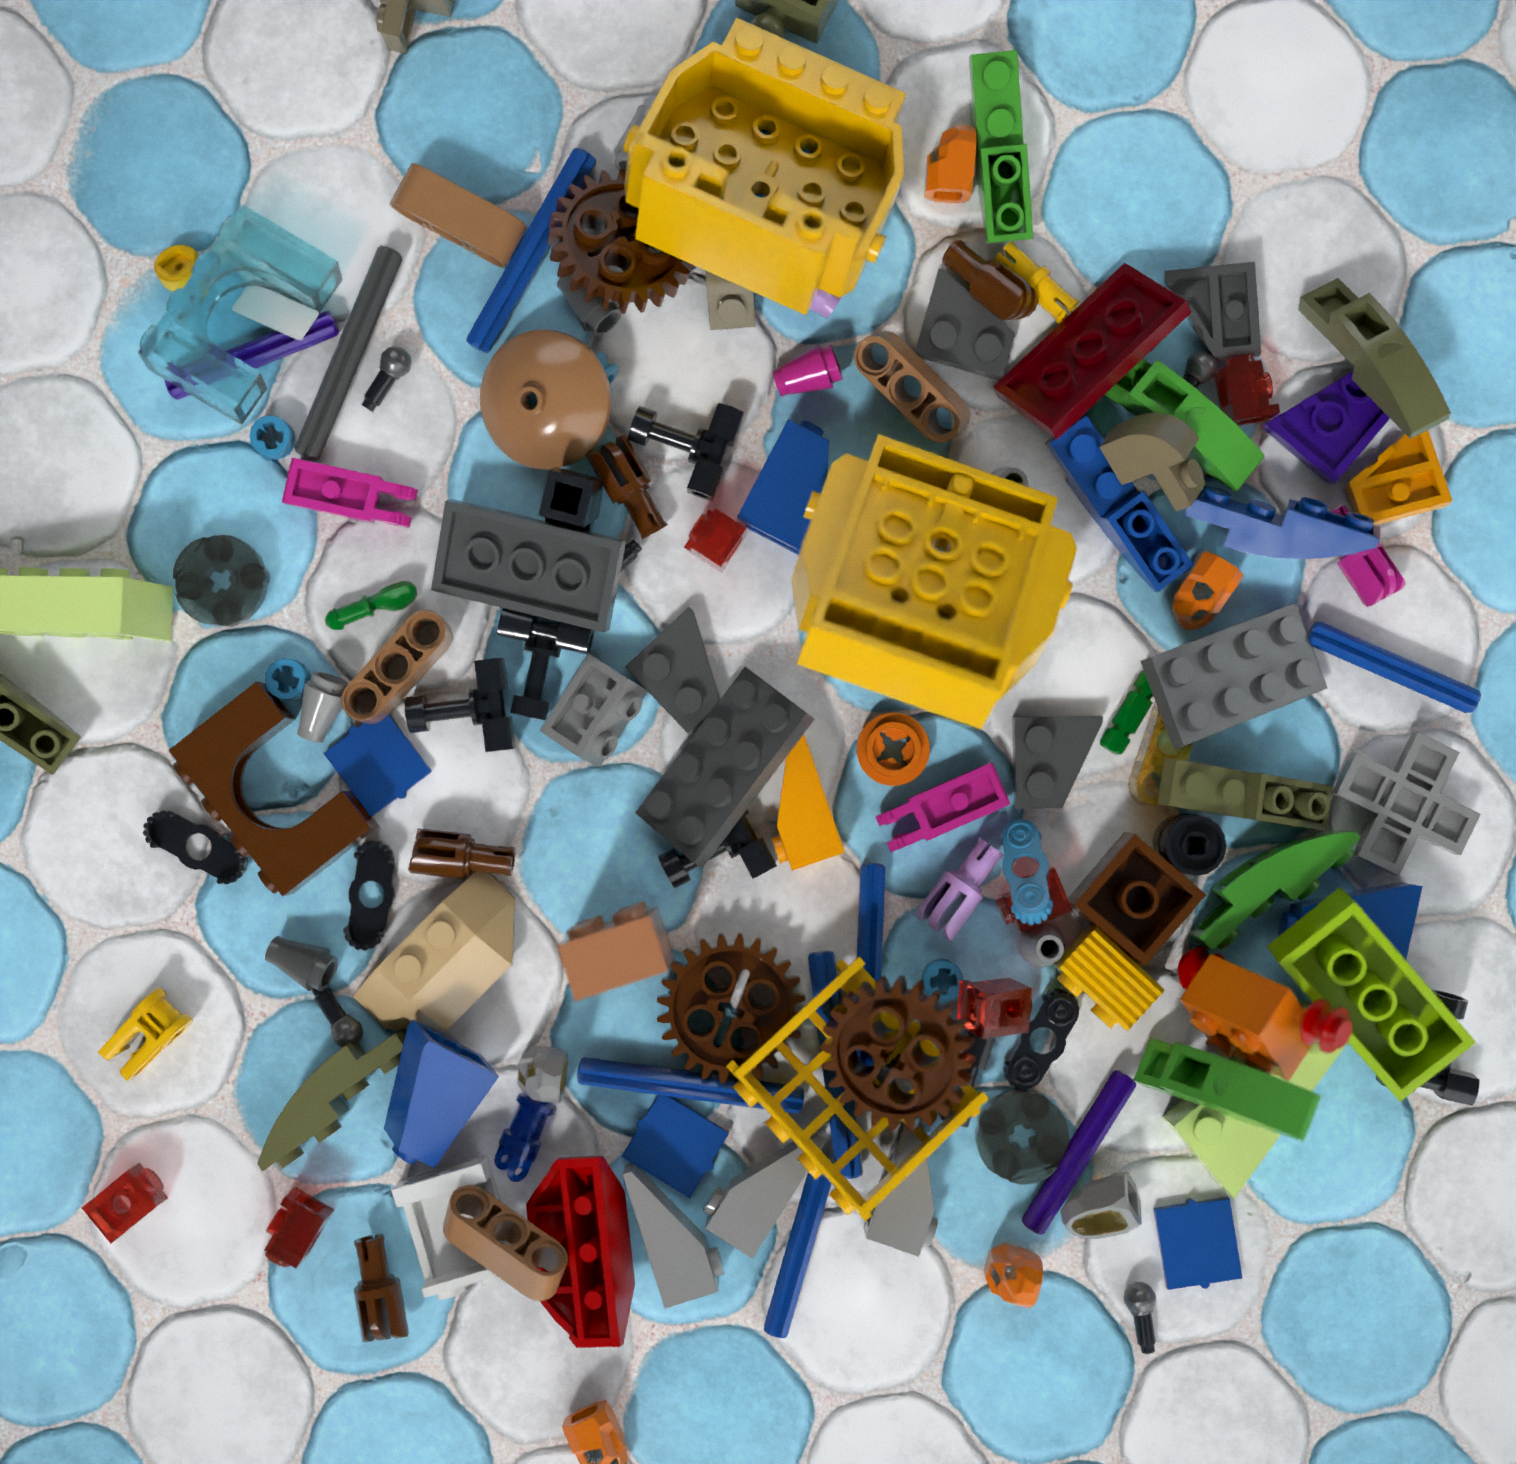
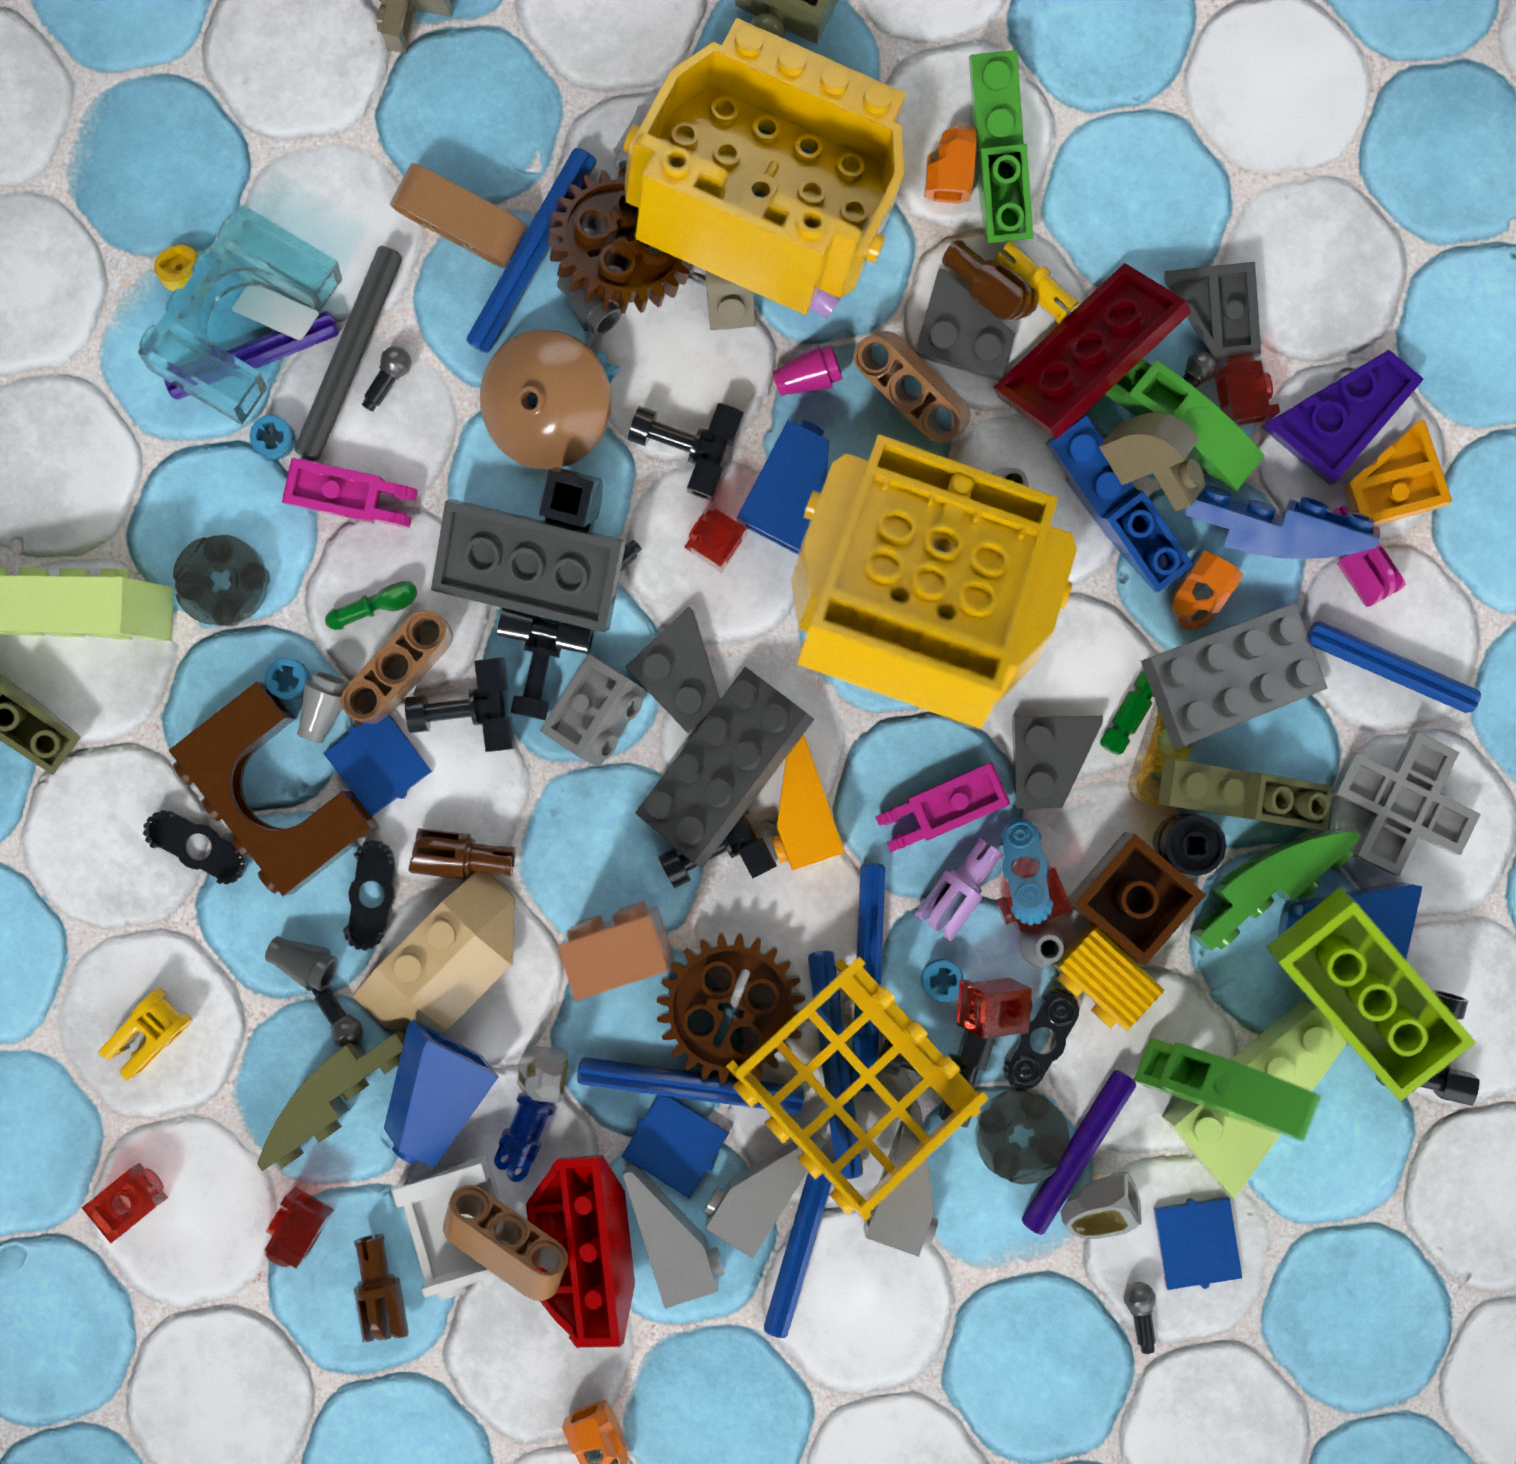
(627, 483): reddish brown arm -> none
(914, 753): orange gear -> none
(933, 1078): reddish brown gear -> none
(1014, 1274): orange rock -> none
(1255, 1015): orange brick -> none
(1381, 354): olive slope -> none

